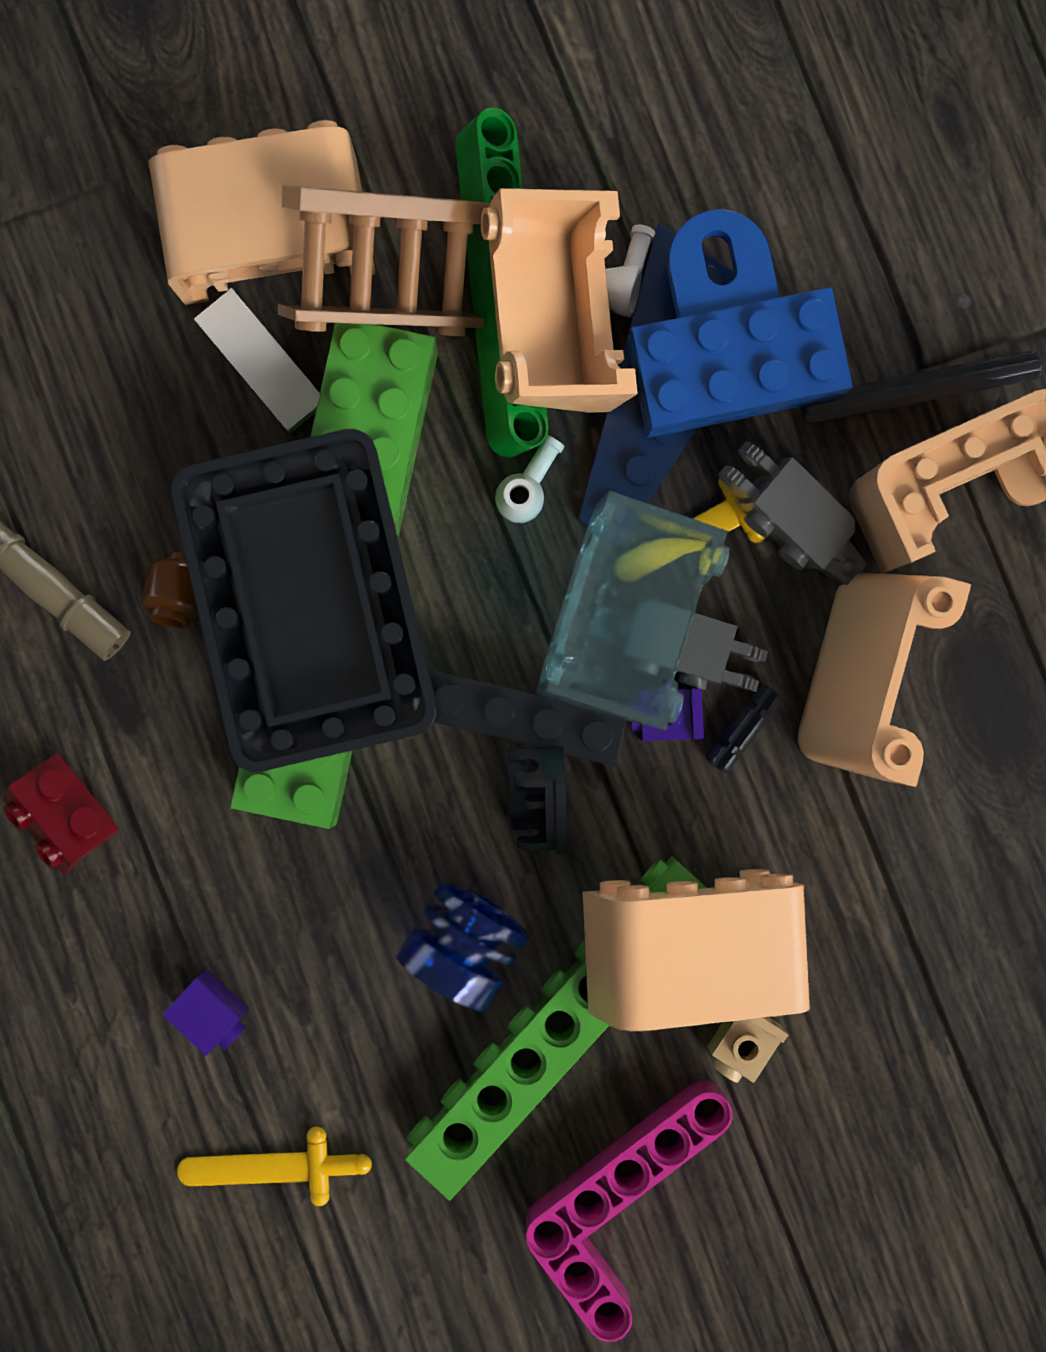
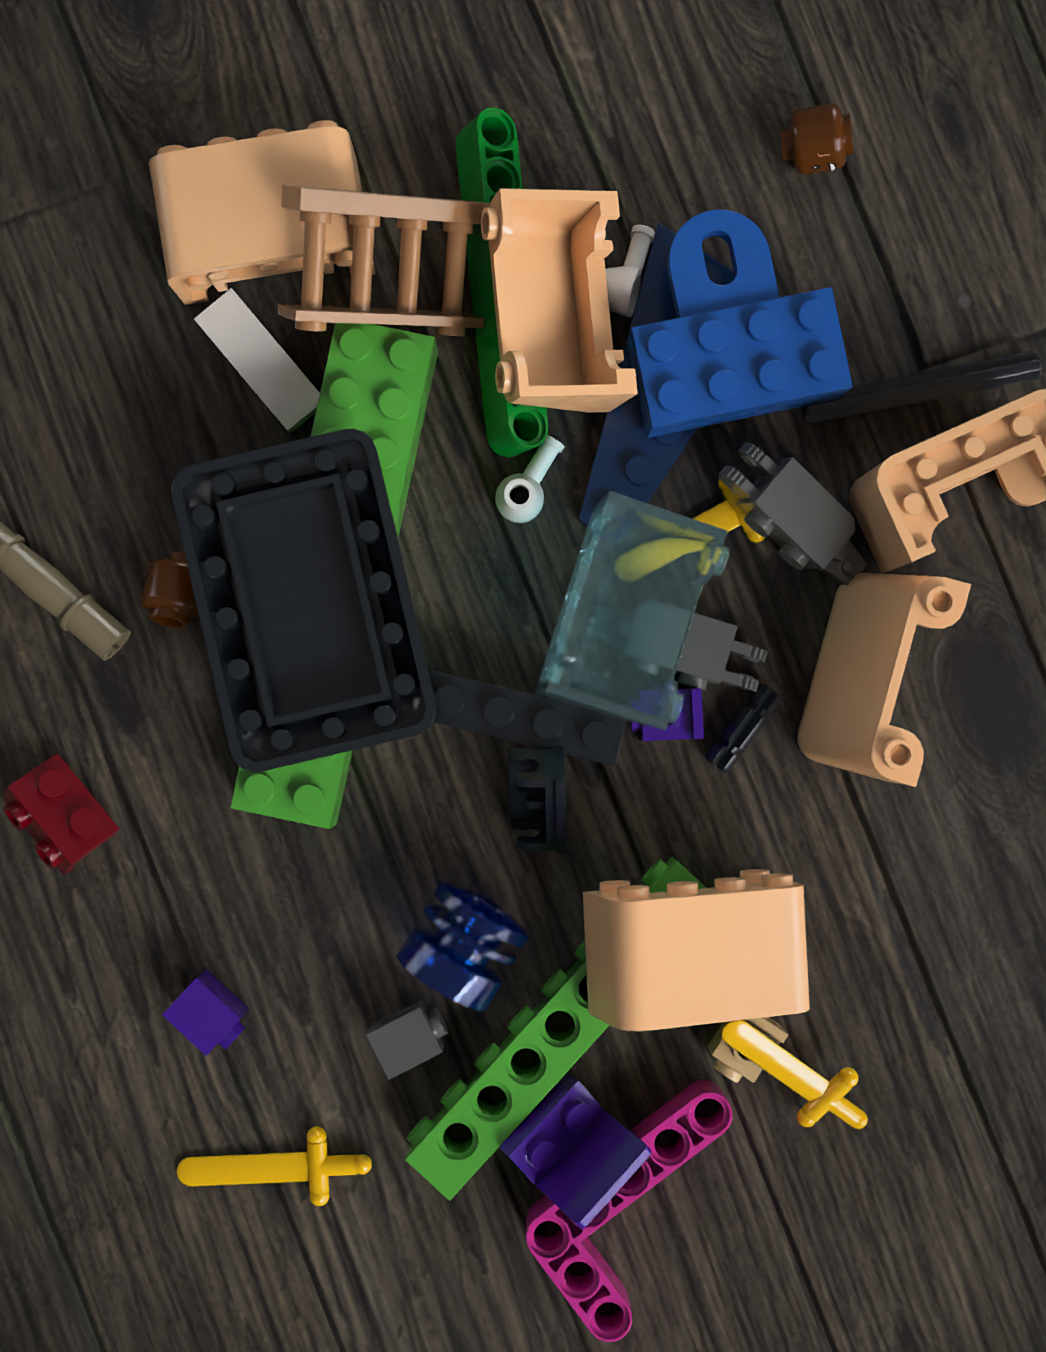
(407, 1037): none -> dark grey brick
(575, 1151): none -> dark purple bracket
(818, 139): none -> reddish brown head
(818, 1091): none -> yellow sword

